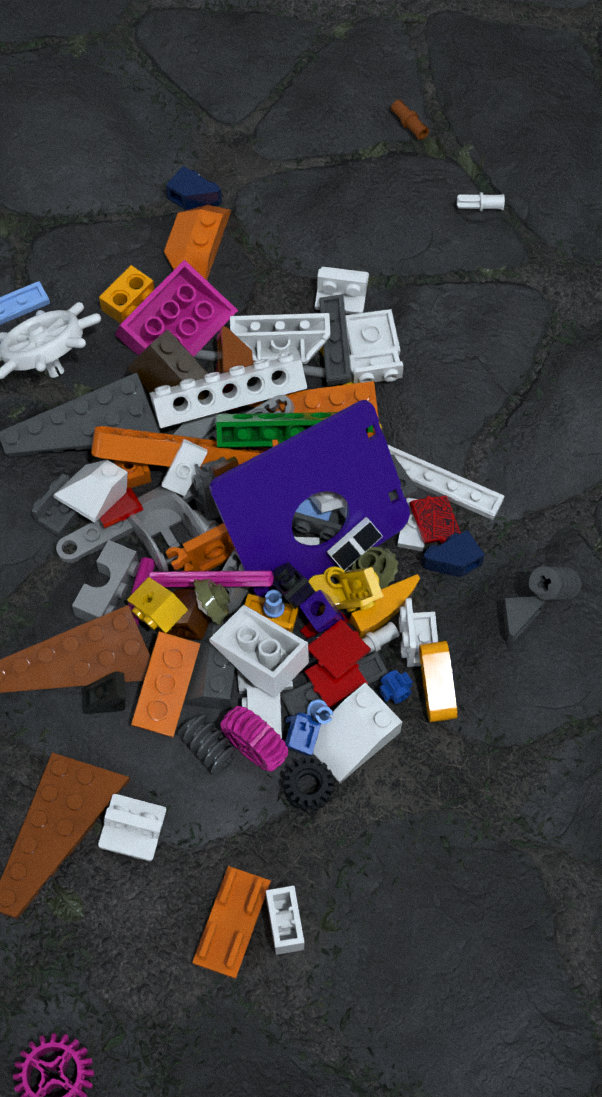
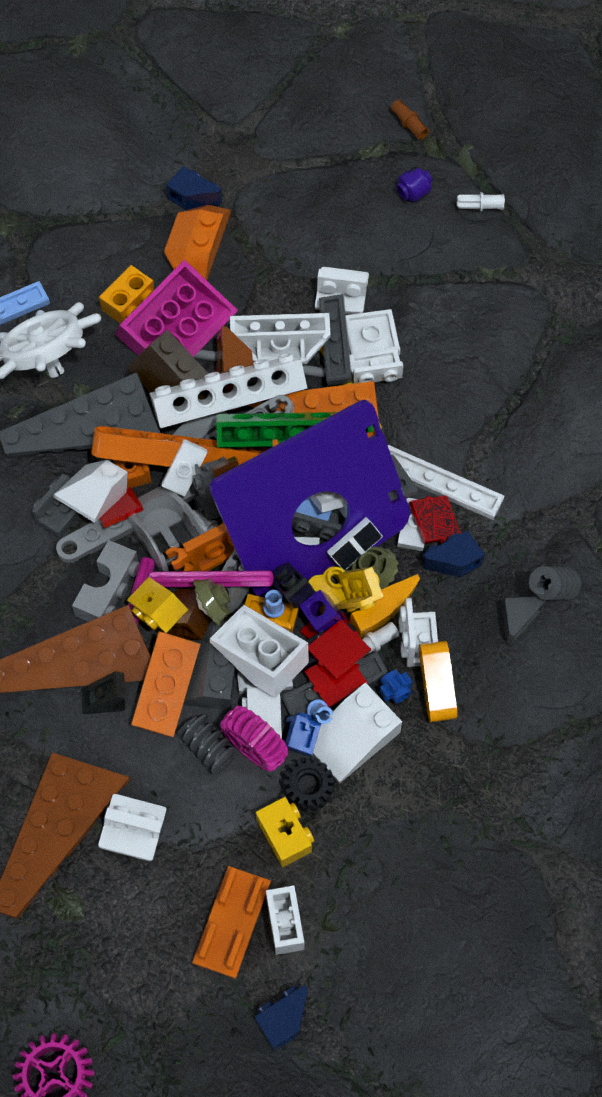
(282, 1020): none -> dark blue slope
(285, 847): none -> yellow brick
(414, 184): none -> dark purple head

